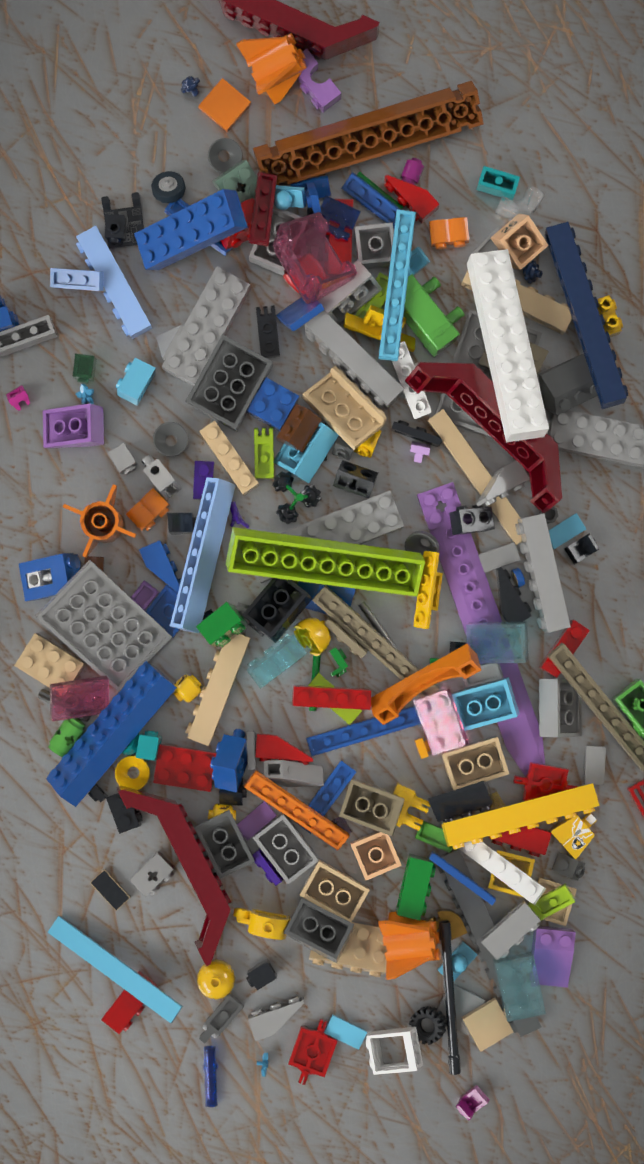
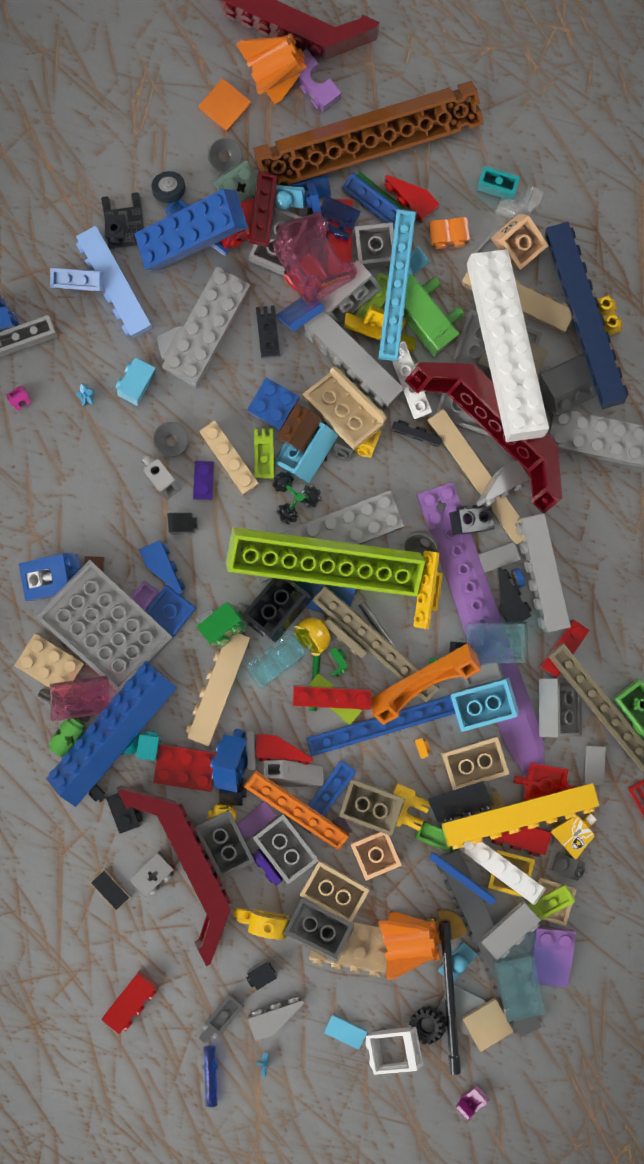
(73, 426): medium lavender slope -> none
(84, 368): clear green brick -> none
(99, 512): orange brick -> none
(115, 969): medium azure tile -> none
(123, 459): light grey brick -> none
(124, 779): yellow piece -> none
(148, 510): orange brick -> none
(187, 688): yellow head -> none
(190, 85): dark blue plant -> none
(202, 554): light blue brick -> none
(216, 979): yellow cylinder -> none
(229, 382): dark grey slope -> none
(236, 517): dark purple bar -> none
(312, 1051): red plate -> none
(355, 479): black brick -> none
(412, 171): magenta brick -> none
(415, 887): green brick -> none
(419, 449): lavender tile -> none
(441, 722): clear pink plate -> none
(532, 272): dark blue plant -> none
(551, 515): dark grey tile -> none
(566, 530): medium azure tile -> none
(581, 548): black bracket -> none

